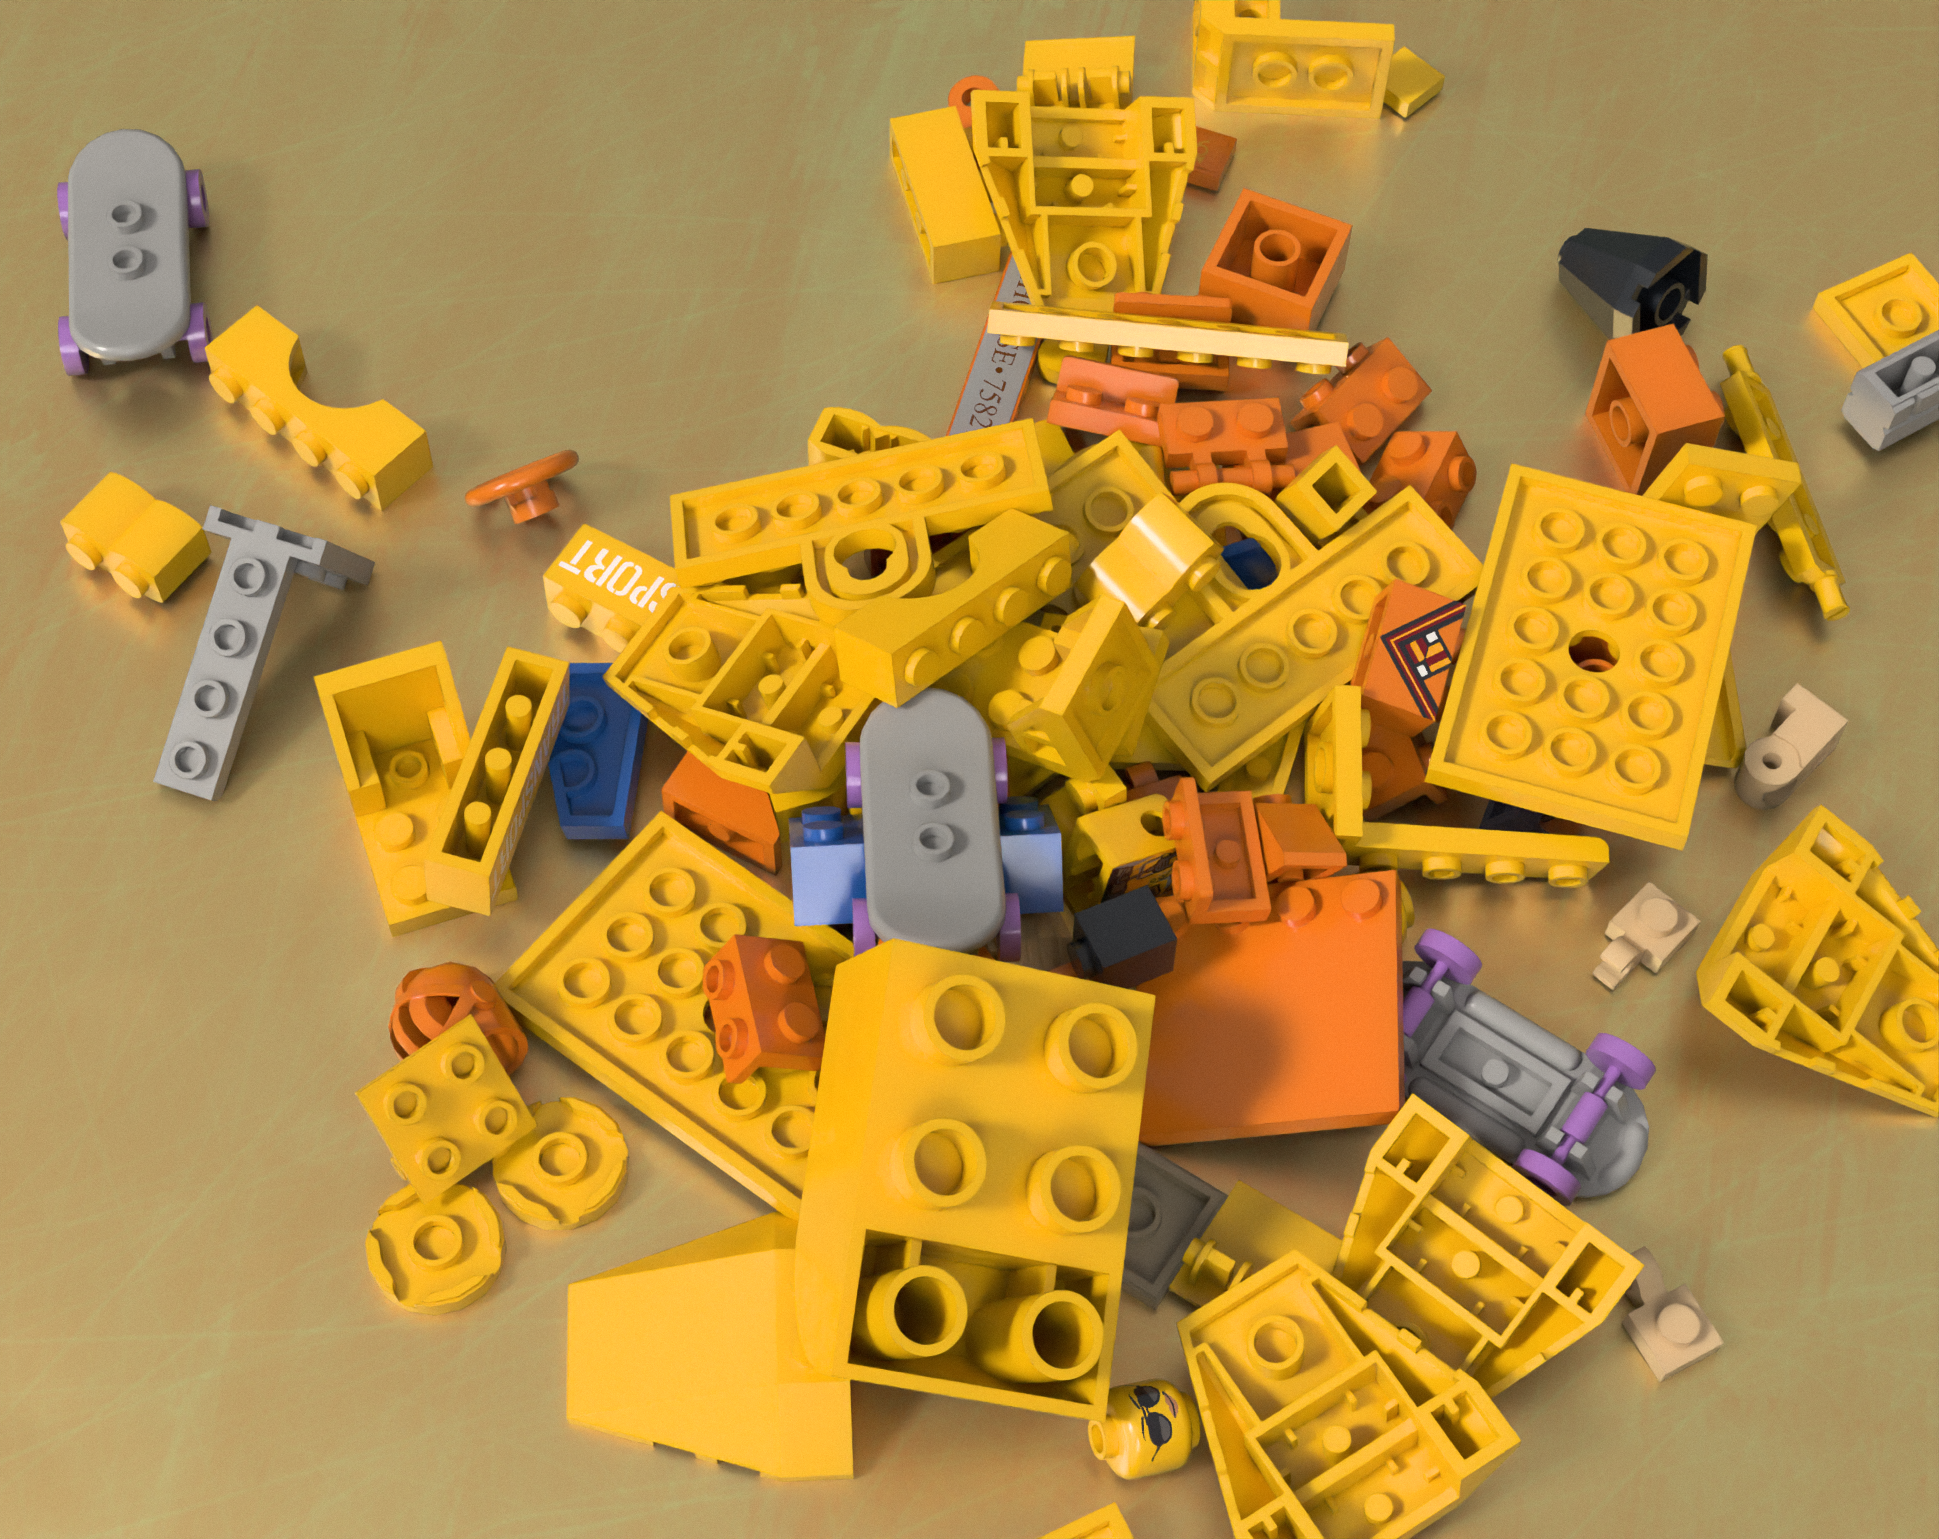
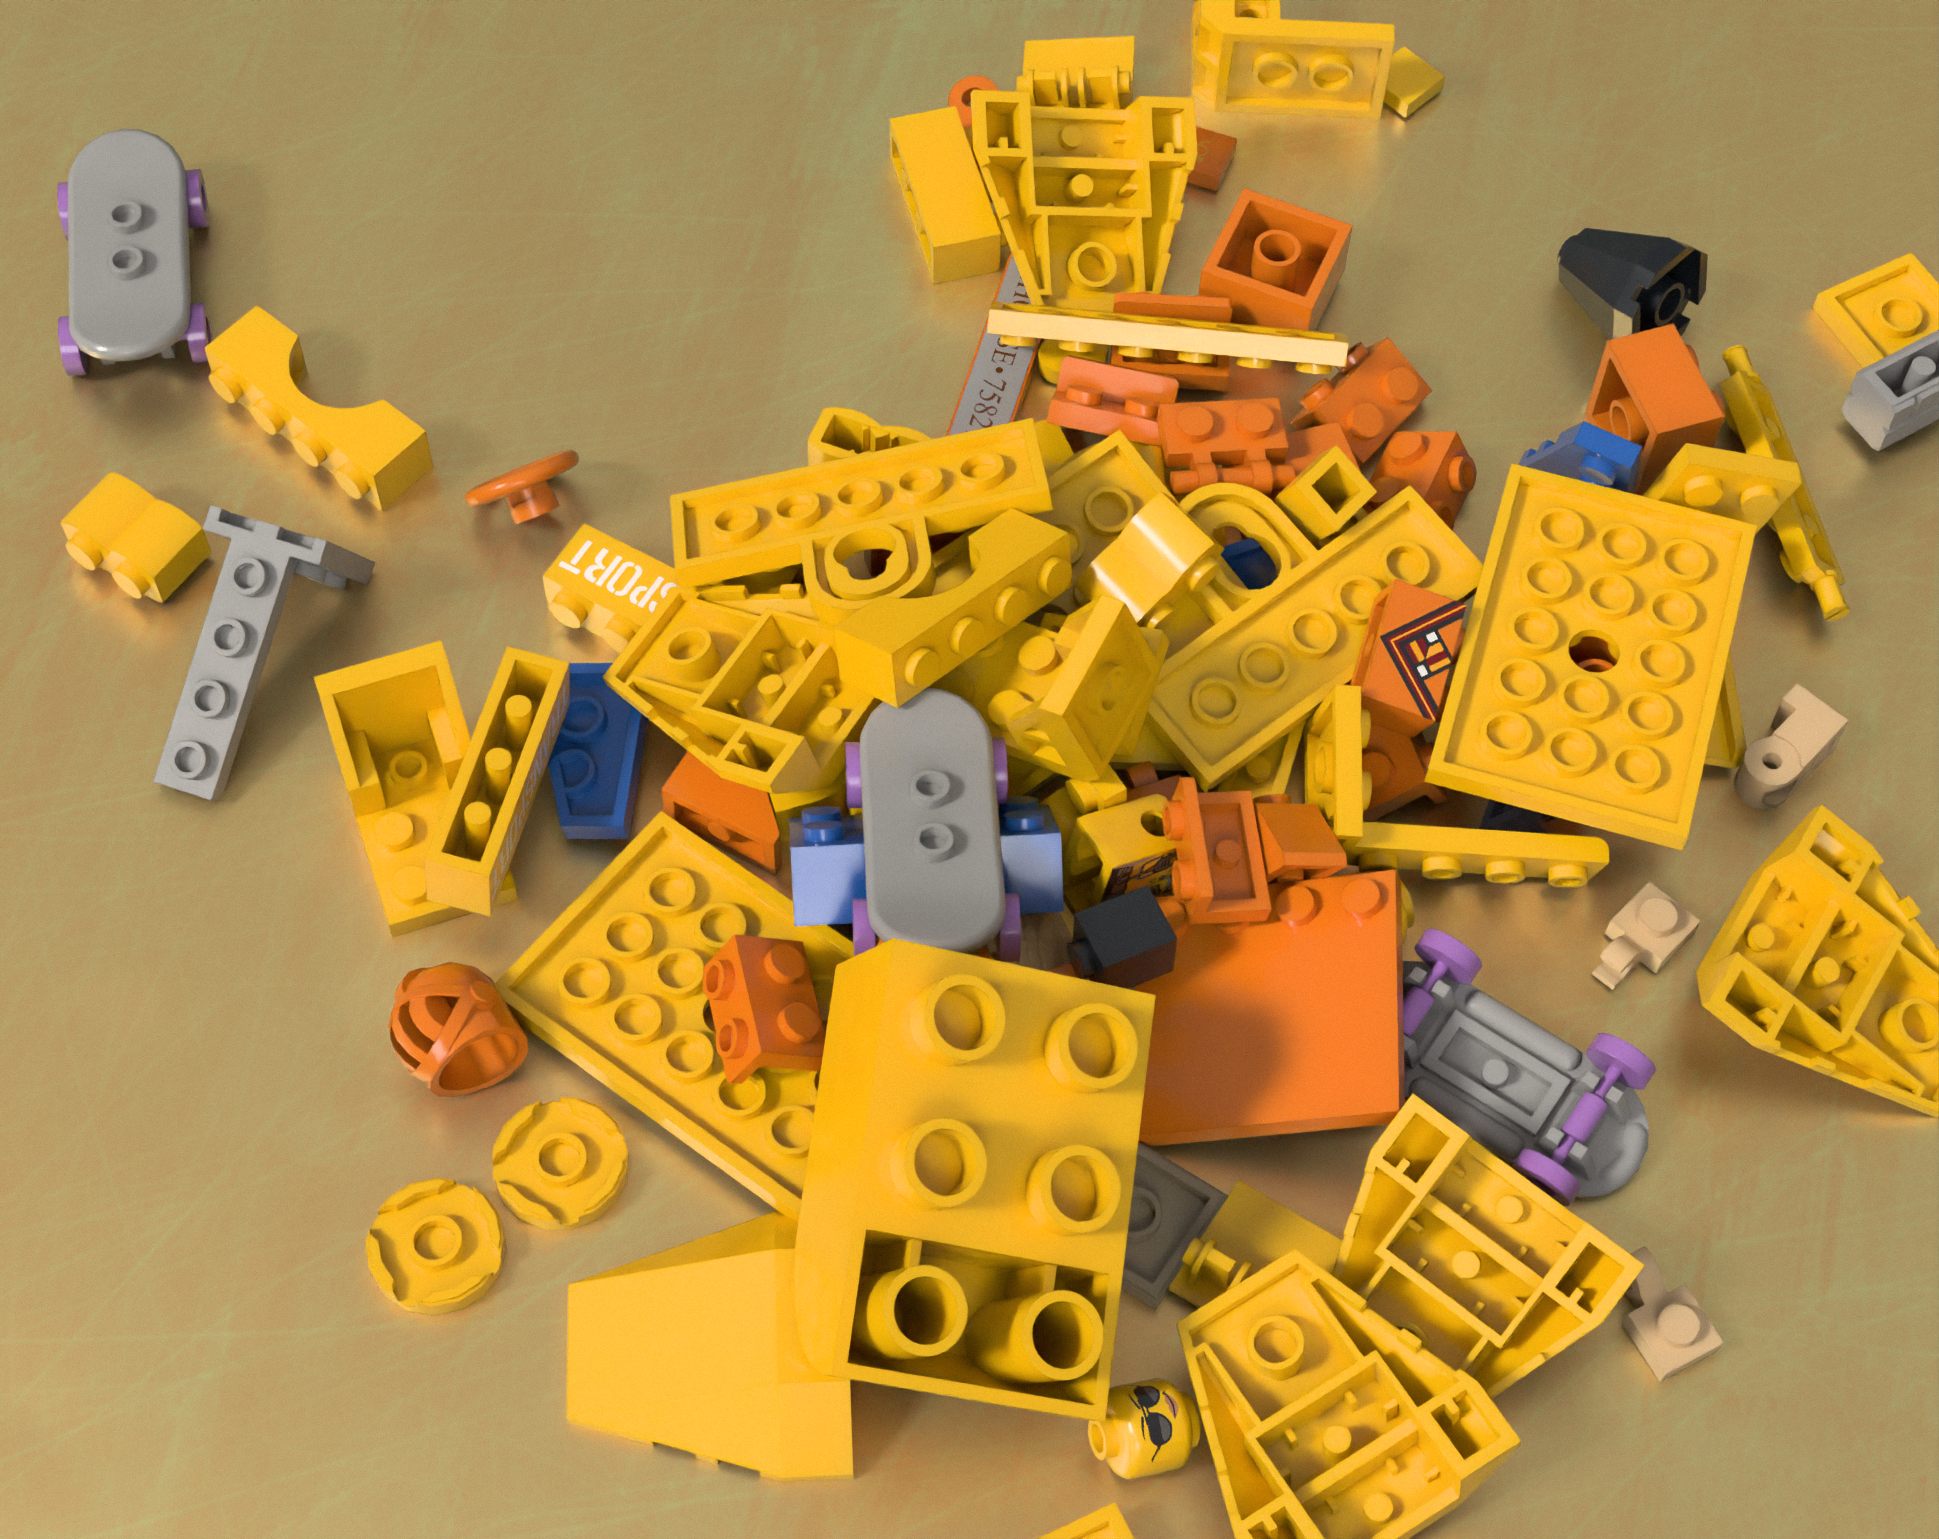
(446, 1109): yellow hinge -> none
(1589, 456): none -> blue wing

